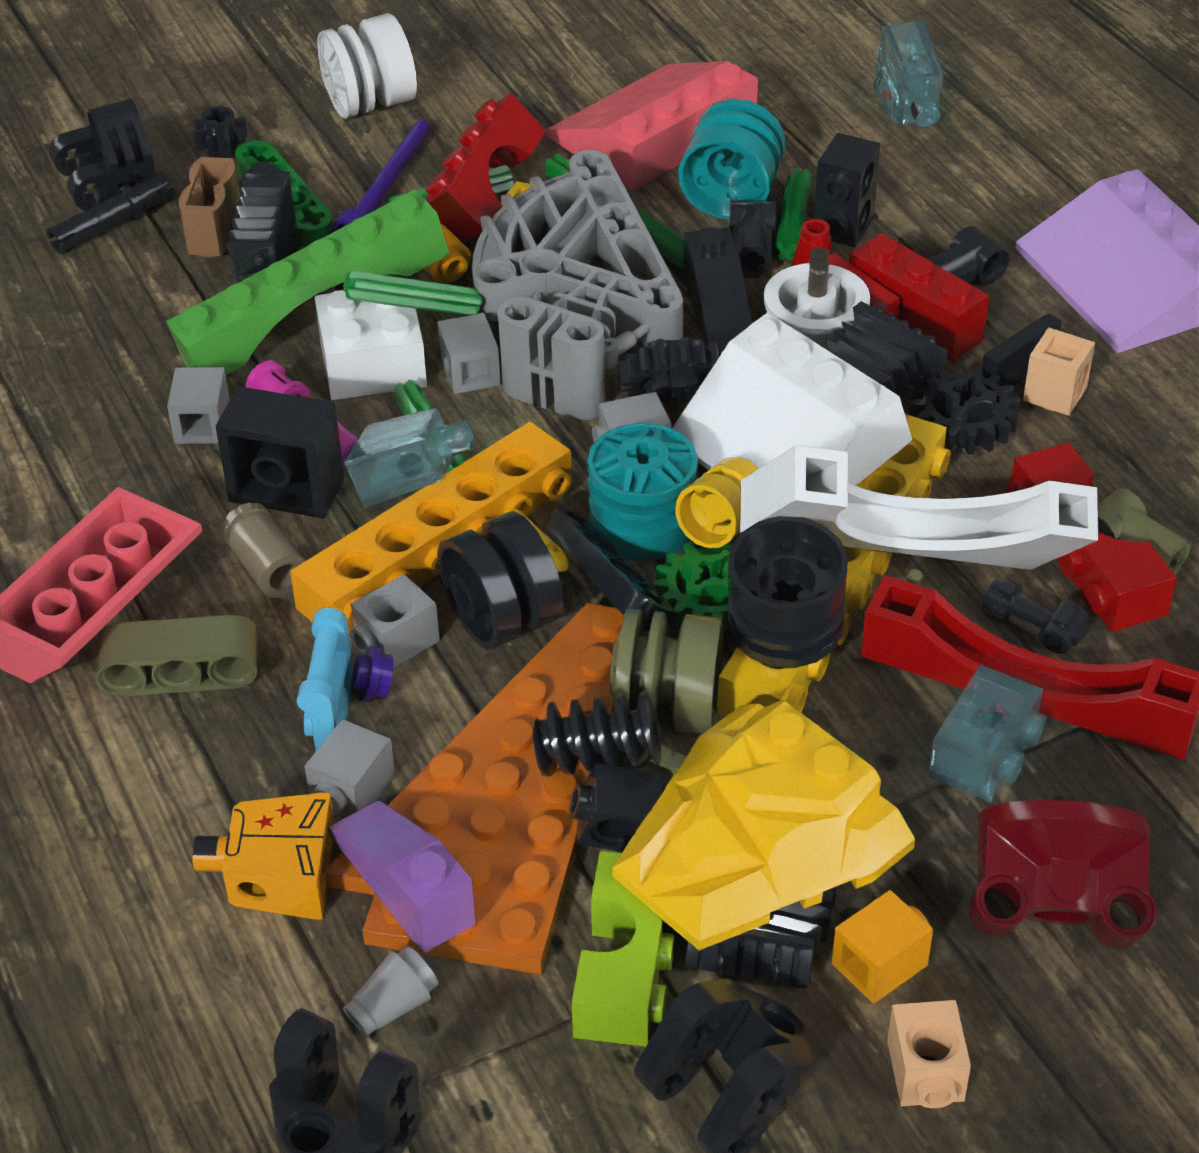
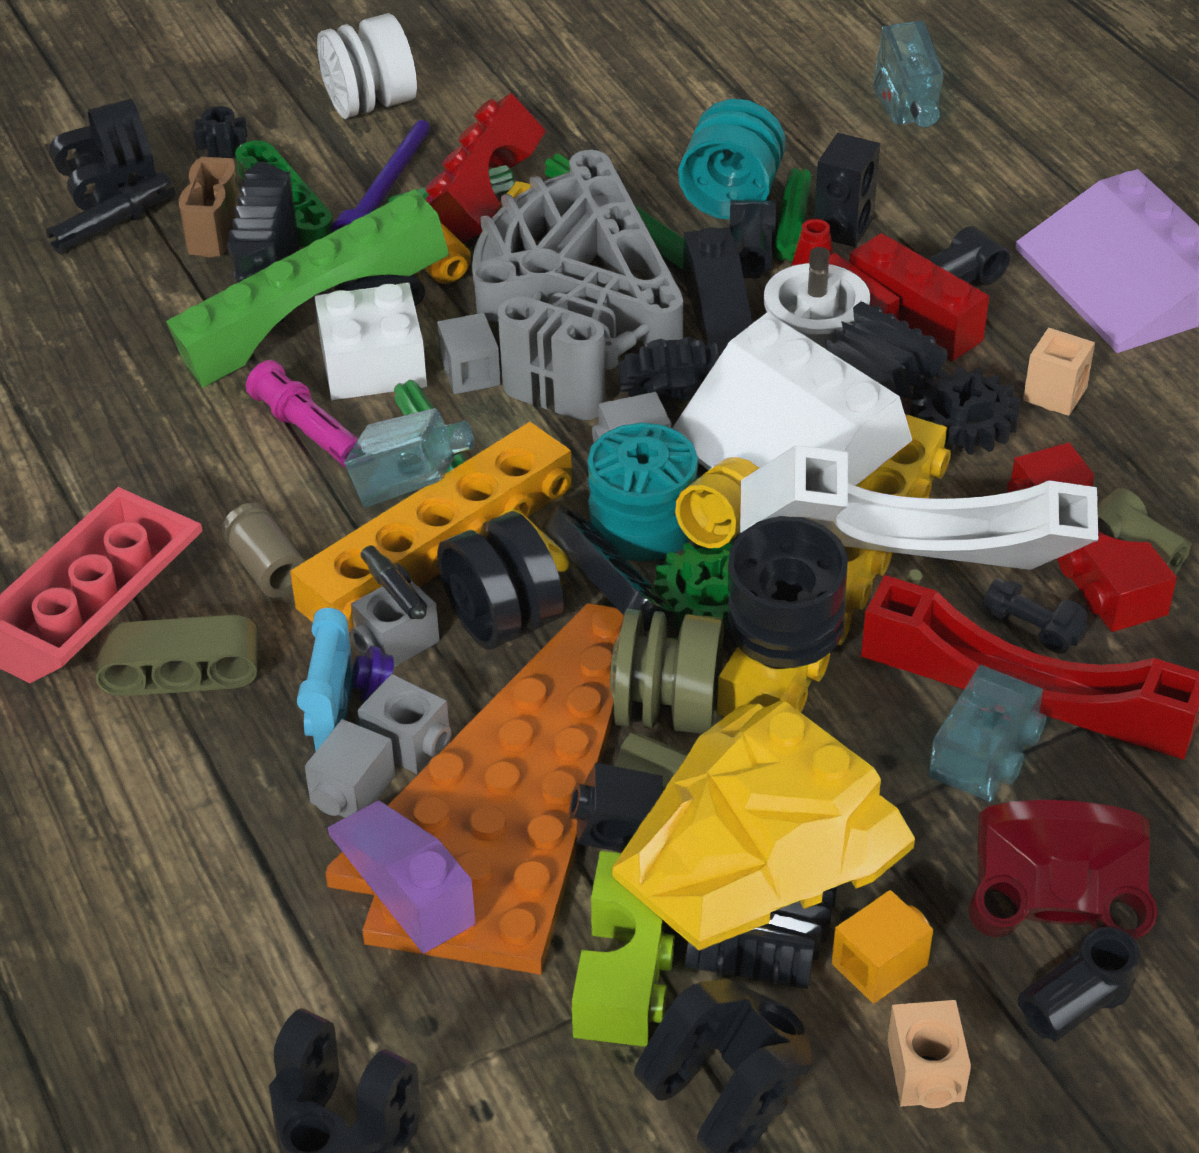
(197, 403): light grey brick -> none
(274, 854): light orange torso -> none
(280, 451): black brick -> none
(391, 991): light grey cone -> none
(395, 581): none -> piece
(411, 293): green axle -> none
(412, 720): none -> light grey brick
(597, 736): black piece -> none
(653, 118): coral slope -> none
(1012, 356): black tile -> none
(1080, 986): none -> black piece

